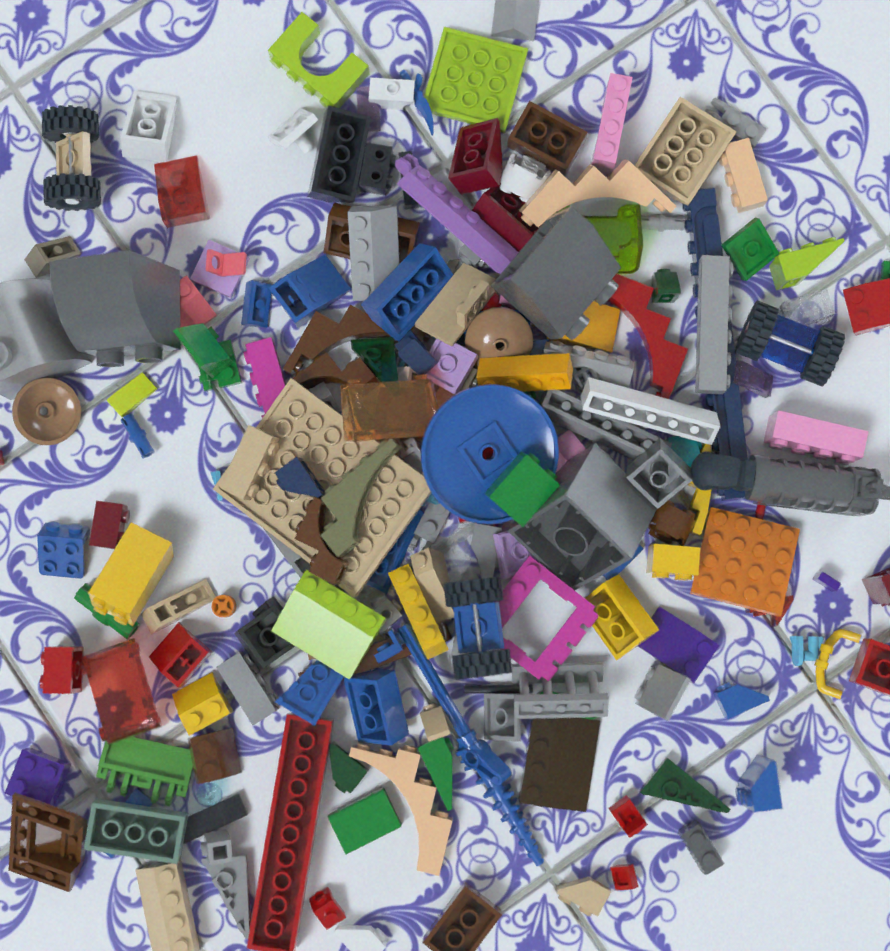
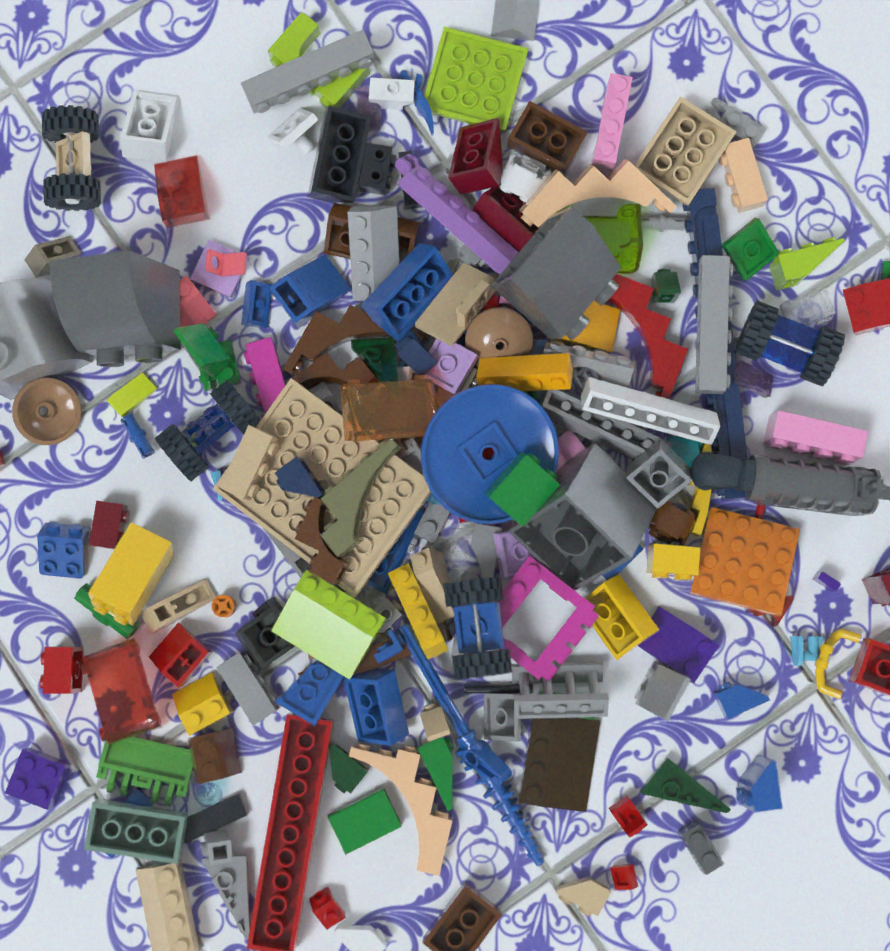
(46, 842): reddish brown slope -> none
(207, 429): none -> black plate
(308, 72): none -> light grey brick

